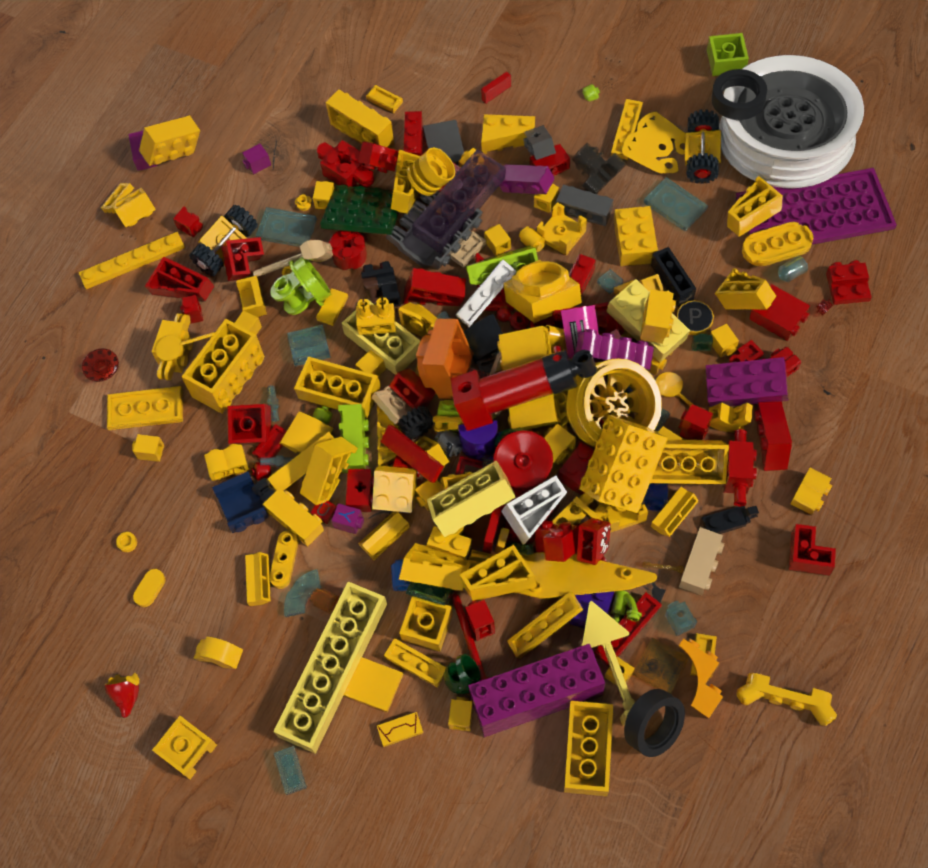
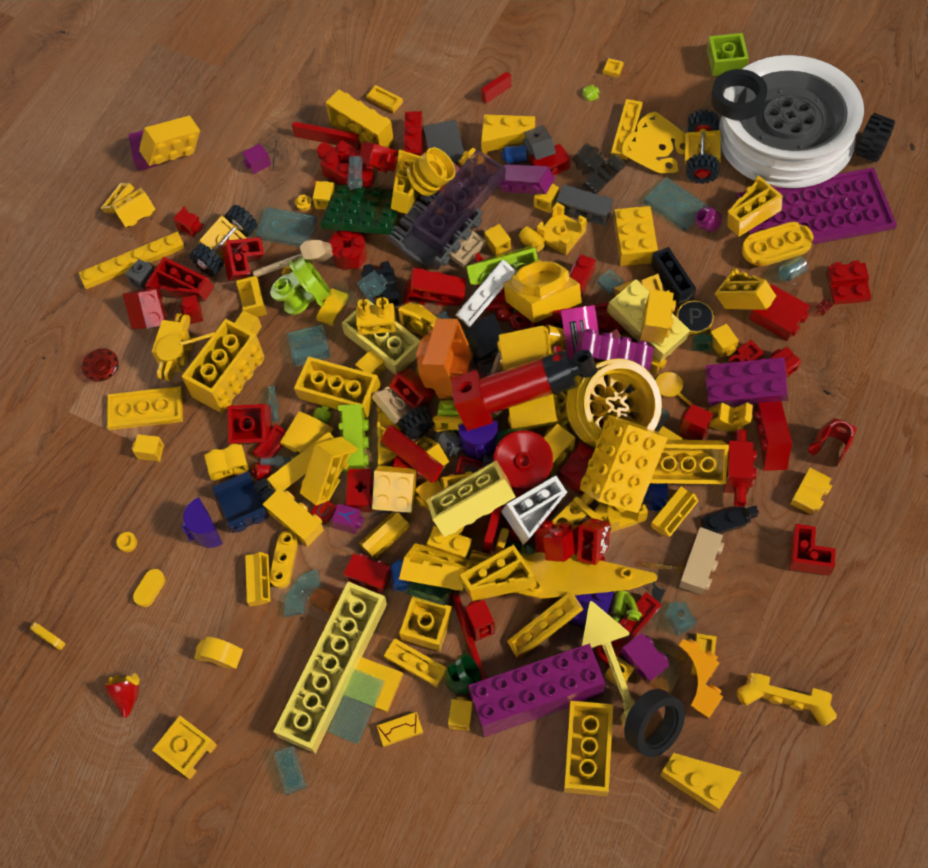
(47, 636): none -> yellow tile
(140, 273): none -> dark grey brick
(145, 308): none -> red slope
(199, 525): none -> dark purple brick
(324, 134): none -> red tile
(355, 172): none -> clear light blue bar
(356, 706): none -> clear light blue piece
(367, 573): none -> red brick
(372, 285): none -> clear light blue brick
(514, 154): none -> blue brick
(613, 68): none -> yellow tile
(645, 658): none -> magenta brick
(701, 780): none -> yellow wedge
(708, 219): none -> magenta head
(831, 430): none -> red piece
(875, 137): none -> black tyre

